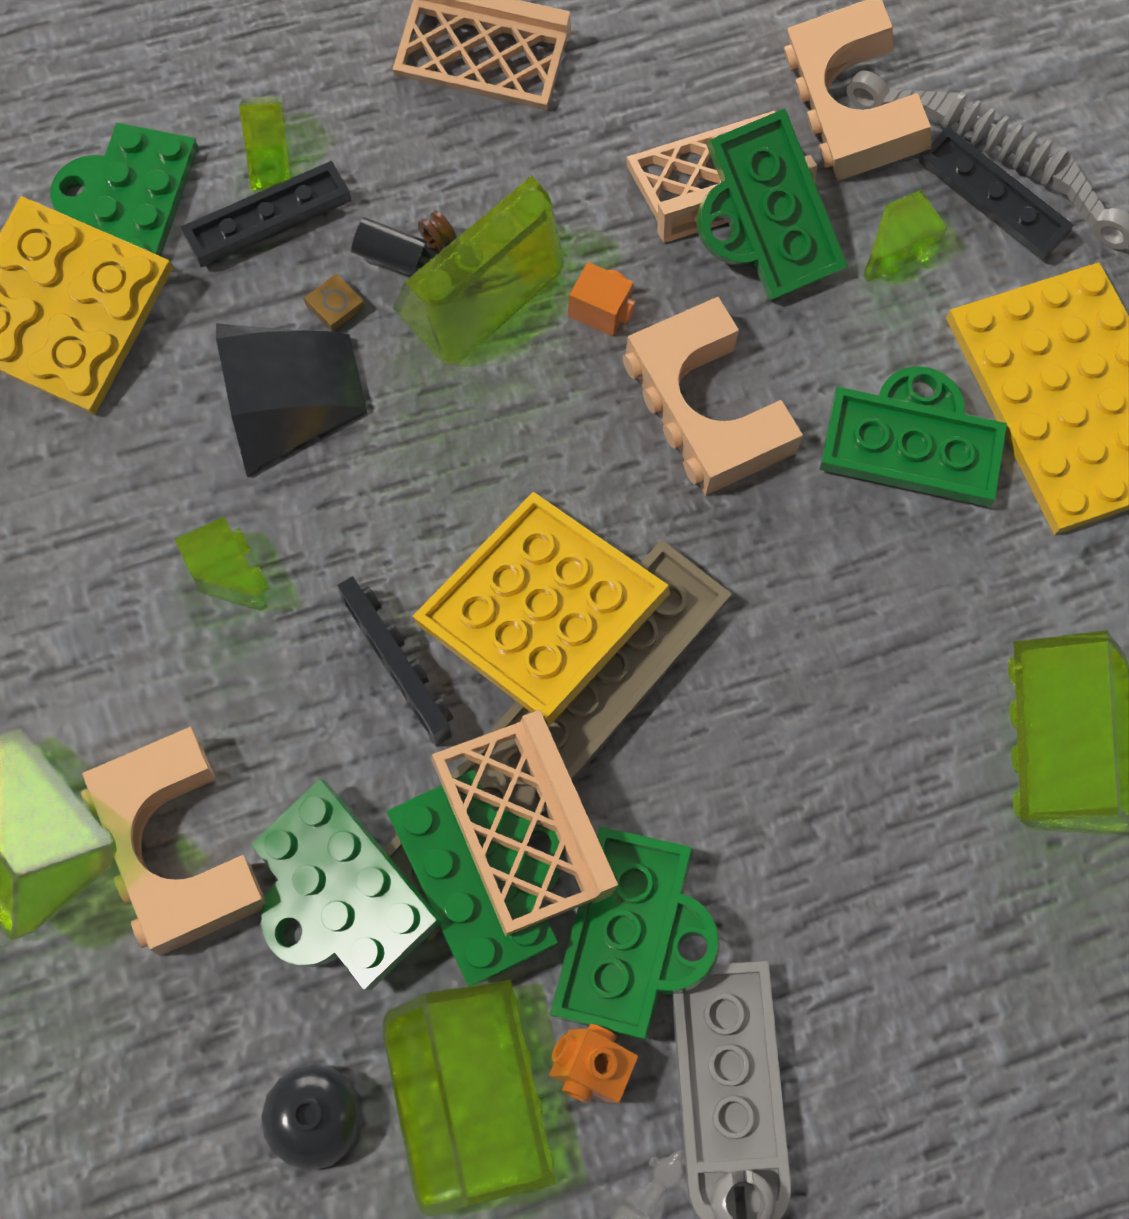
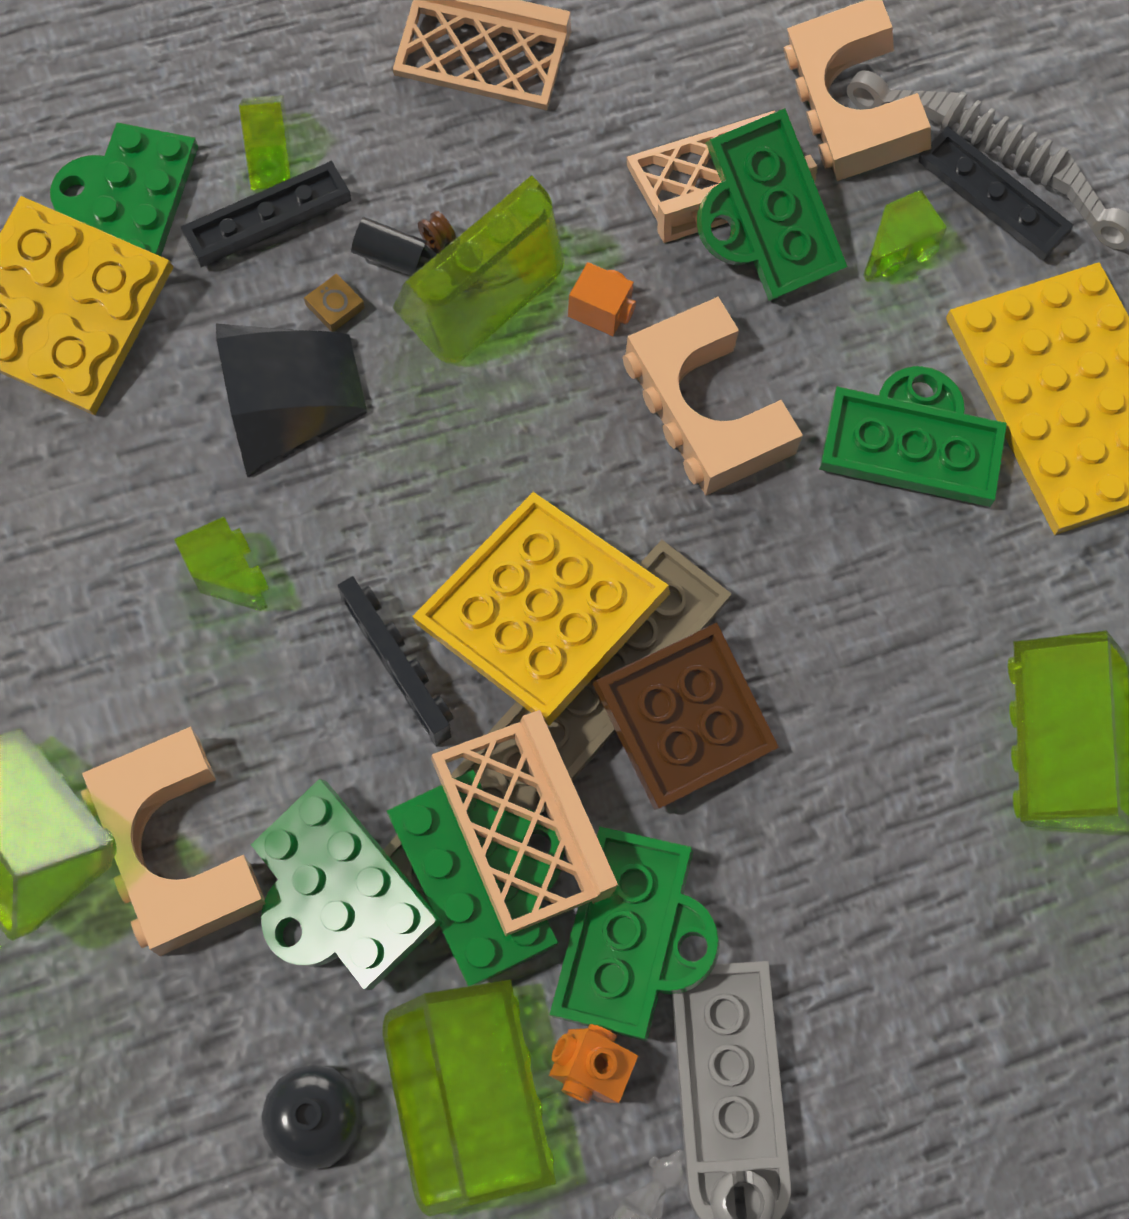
(685, 716): none -> reddish brown plate

